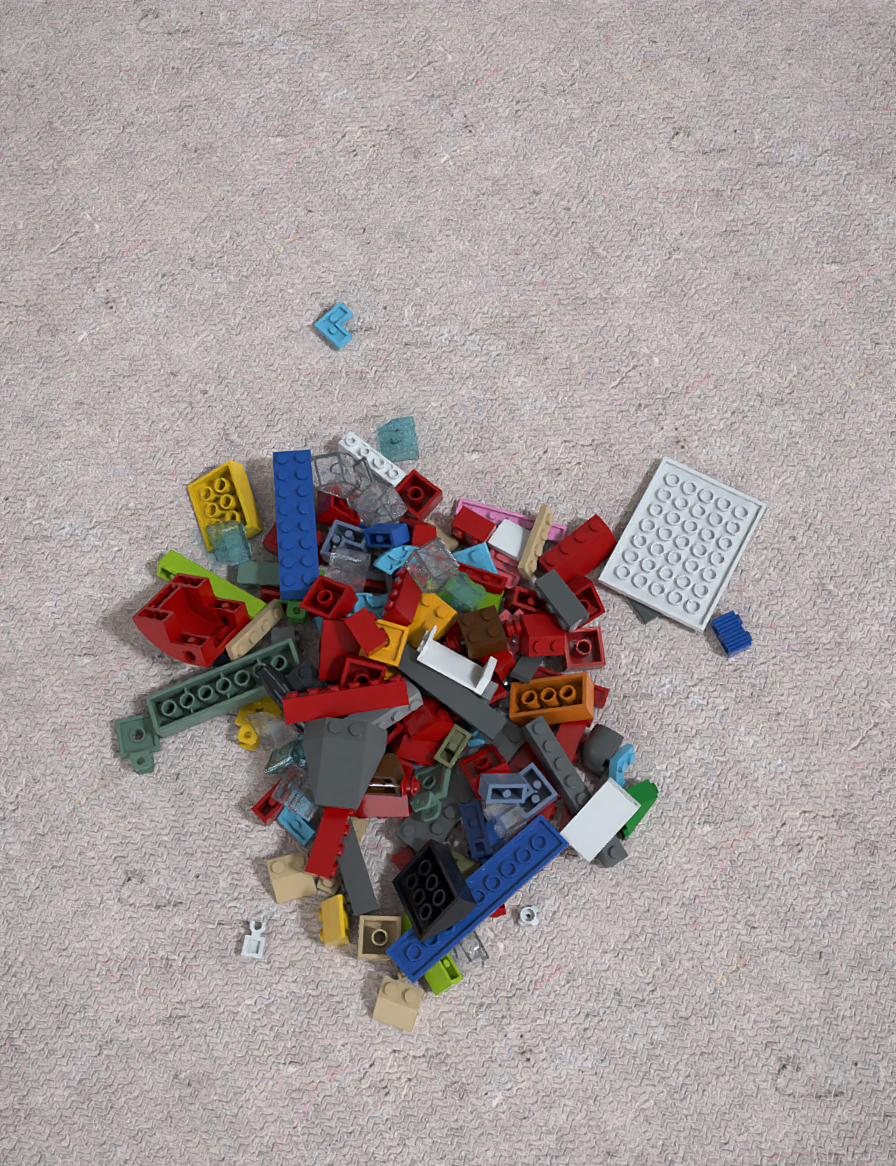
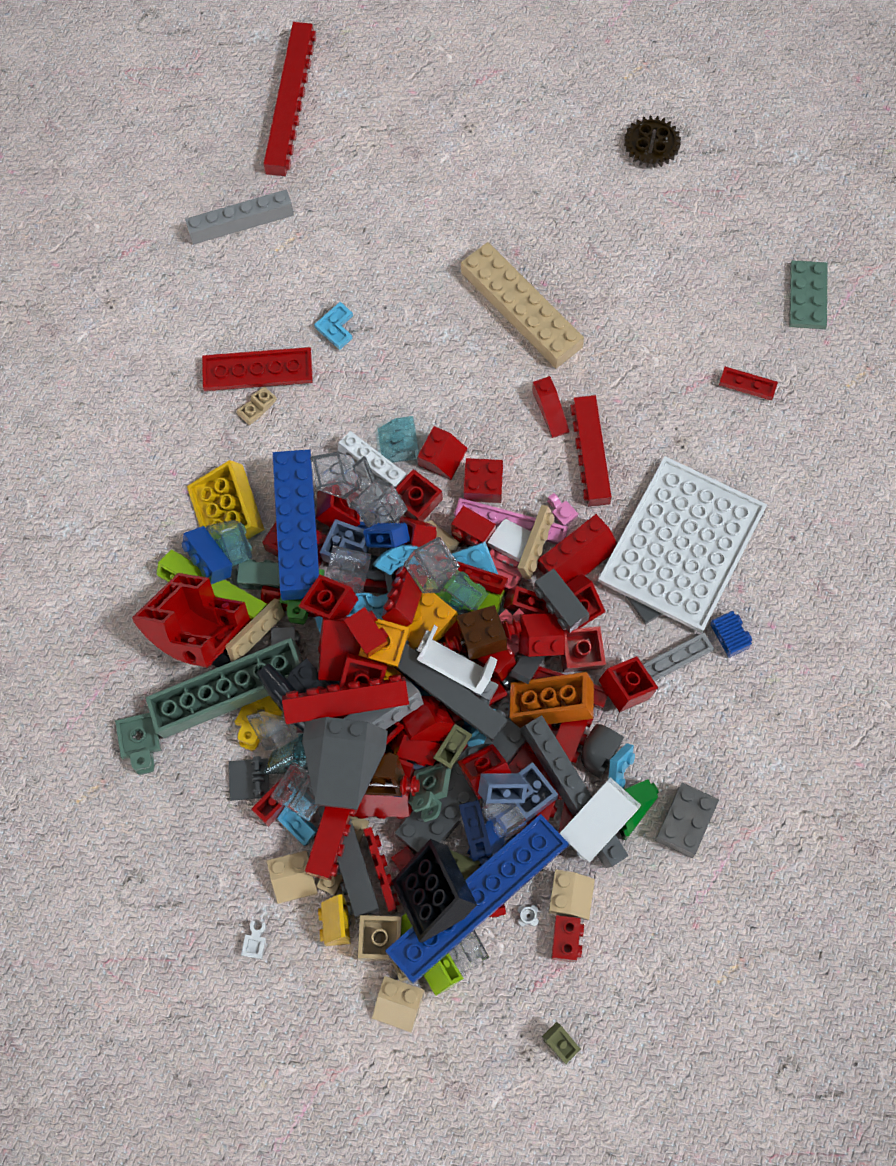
(206, 555): none -> blue brick
(239, 217): none -> light grey brick
(248, 779): none -> dark grey hinge
(257, 369): none -> red plate
(257, 406): none -> tan slope
(289, 98): none -> red brick
(380, 862): none -> red wing
(441, 453): none -> red slope
(483, 480): none -> red brick
(522, 305): none -> tan brick
(550, 406): none -> red slope
(561, 1043): none -> olive slope
(563, 512): none -> bright pink plate
(566, 939): none -> red brick
(571, 895): none -> tan slope
(591, 449): none -> red brick
(628, 684): none -> red brick
(640, 136): none -> dark brown gear
(679, 657): none -> light grey plate
(687, 820): none -> dark grey brick
(748, 383): none -> red plate
(808, 294): none -> sand green plate

